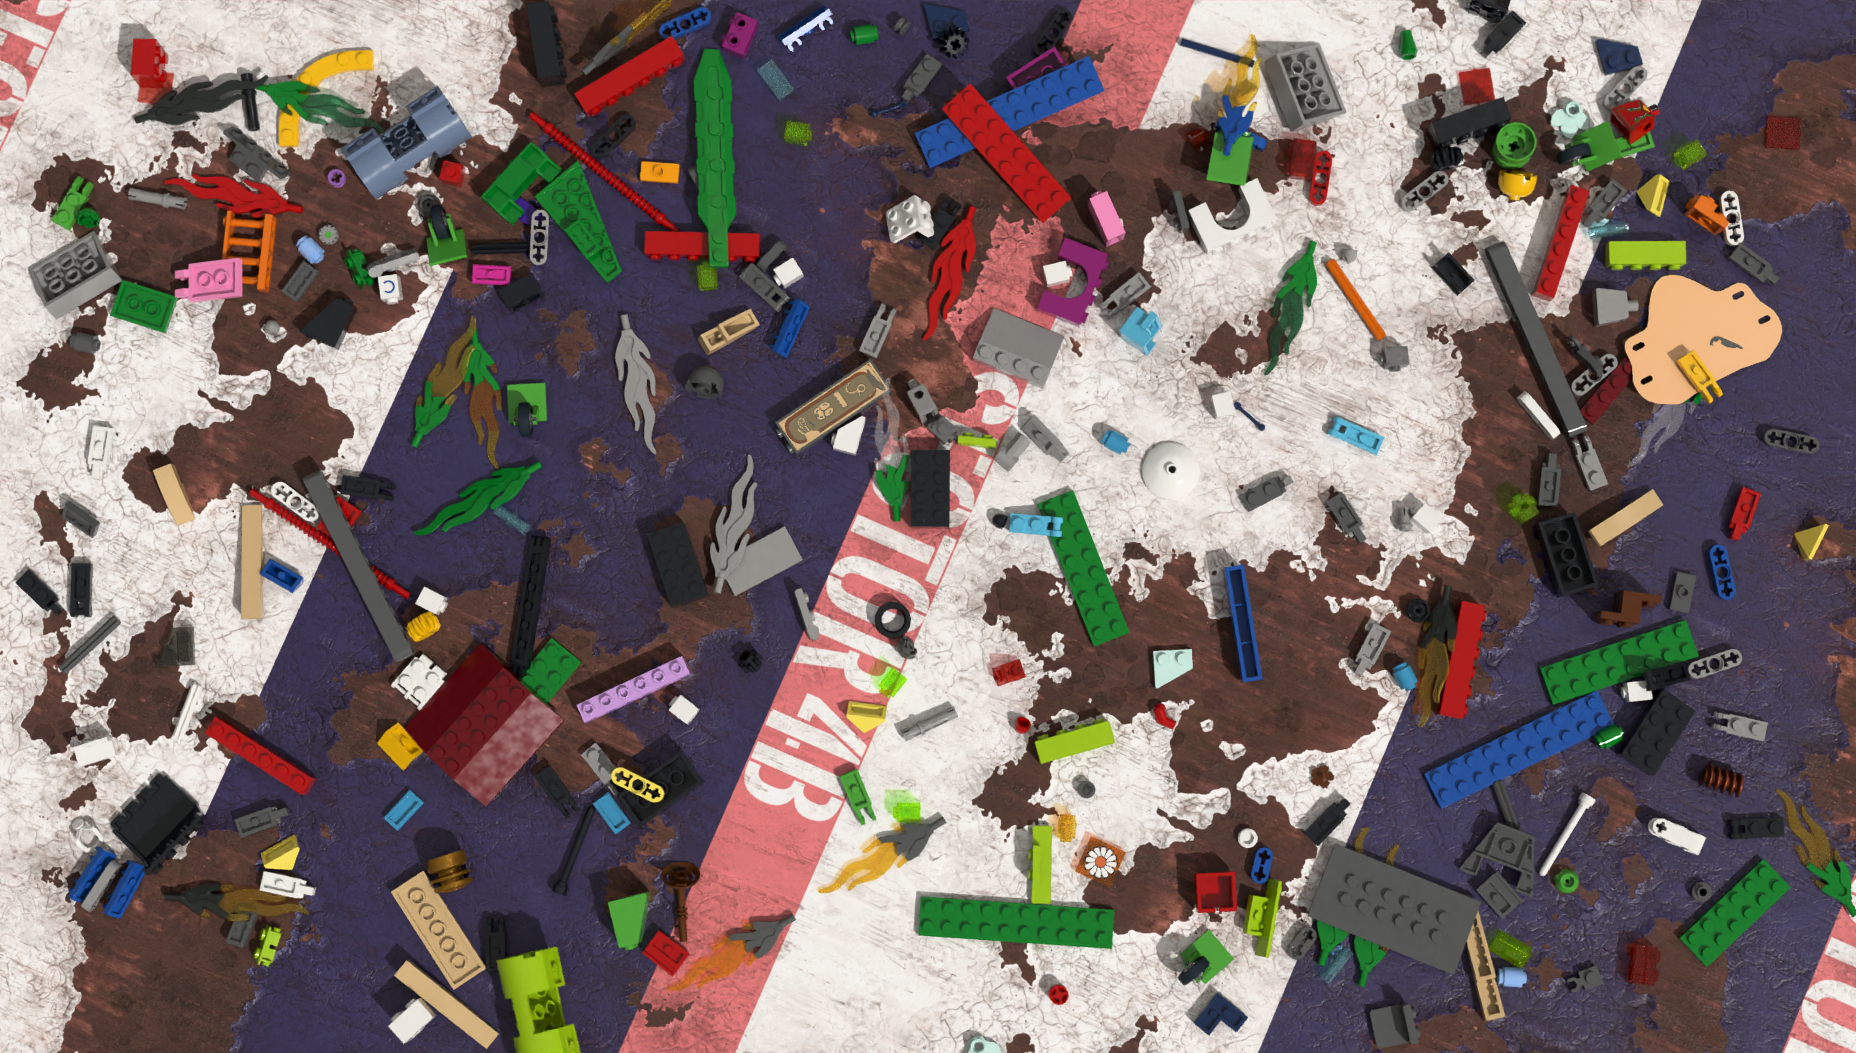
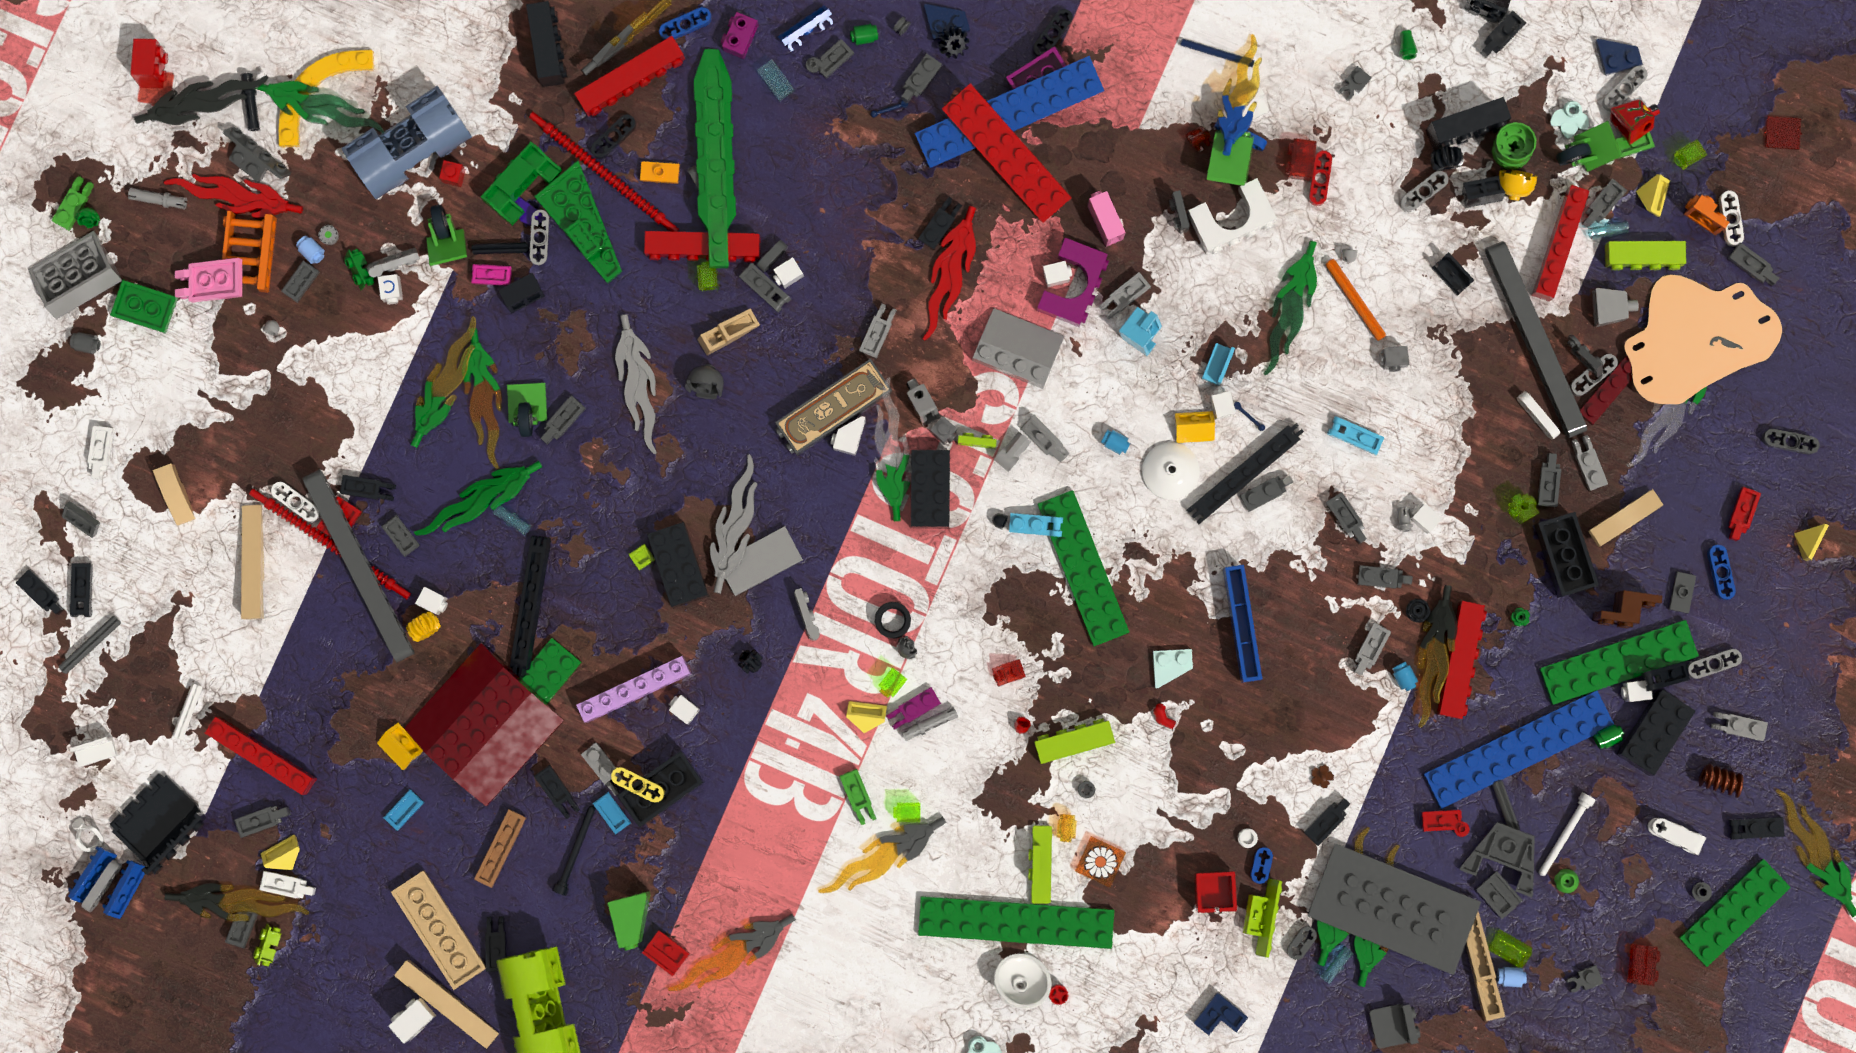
(179, 648): clear smoke wing -> none
(282, 576): blue slope -> none
(331, 177): medium lavender bush -> none
(331, 323): black slope -> none
(400, 535): none -> dark grey plate
(420, 680): white plate -> none
(424, 201): dark grey plate -> none
(449, 871): pearl gold wheel -> none
(500, 848): none -> medium nougat plate
(562, 420): none -> dark grey hinge
(641, 557): none -> lime tile
(680, 884): reddish brown dish -> none
(790, 327): blue plate -> none
(797, 133): clear neon green brick -> none
(831, 60): none -> dark grey hinge
(908, 218): white bracket -> none
(915, 707): none -> magenta hinge
(1029, 974): none -> white dish
(1195, 427): none -> yellow panel
(1203, 959): bright green plate -> none
(1218, 364): none -> medium azure panel
(1245, 473): none -> black hinge
(1304, 87): light grey slope -> none
(1356, 81): none -> dark grey plate
(1382, 577): none -> dark grey hinge
(1444, 821): none -> red hinge
(1476, 86): clear red piece -> none
(1482, 192): none -> black hinge
(1525, 617): none -> green plate
(1699, 375): yellow hinge -> none

